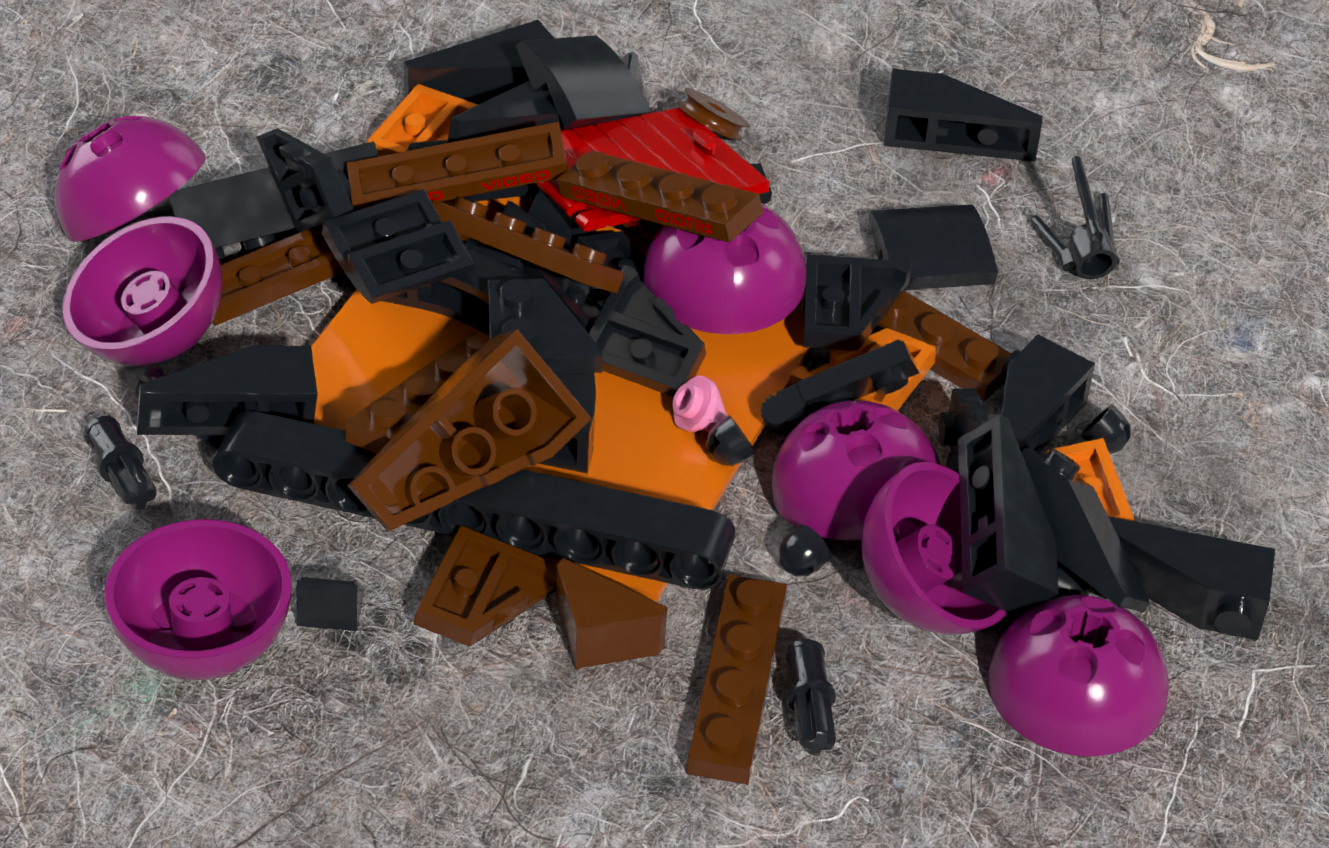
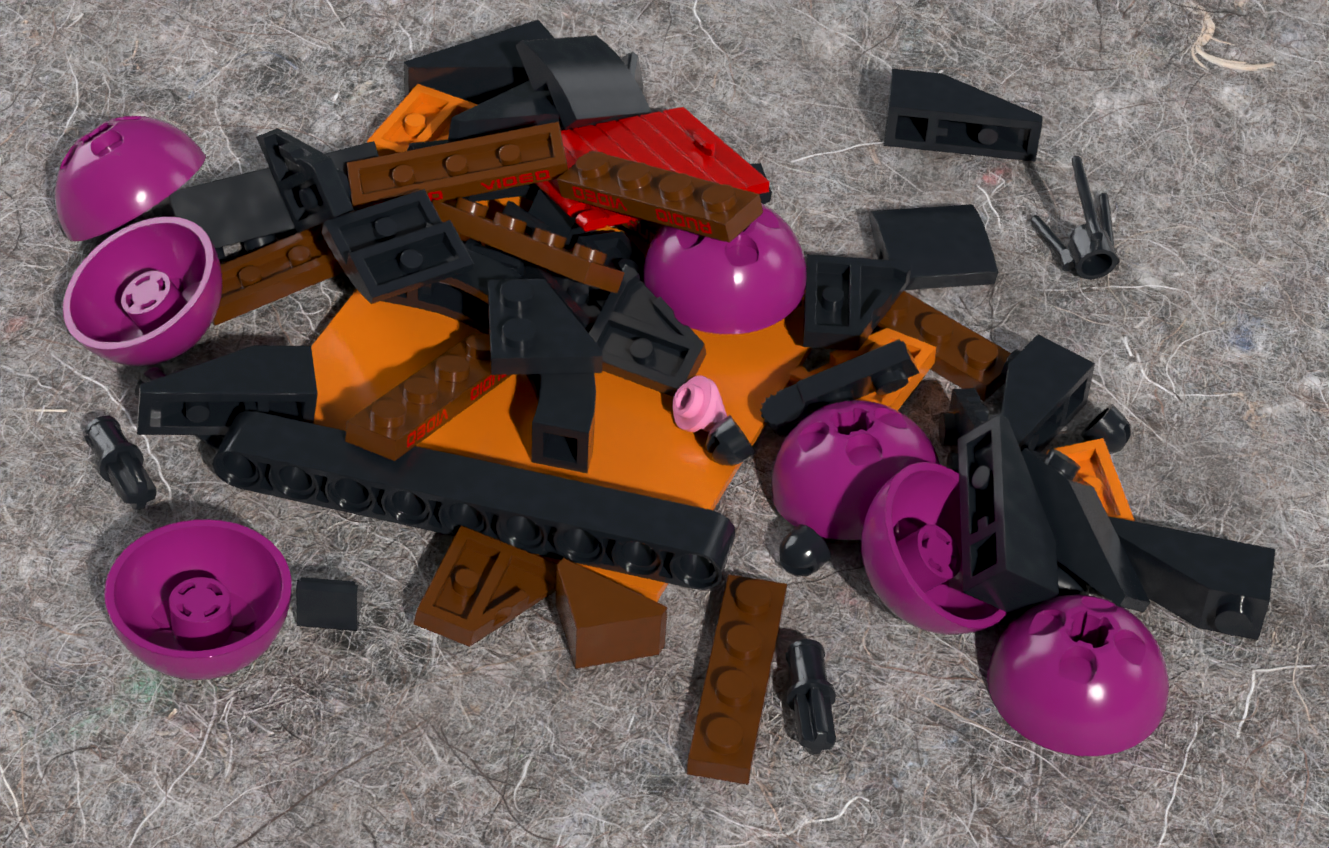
(475, 430): reddish brown wedge -> none
(713, 114): reddish brown piece -> none

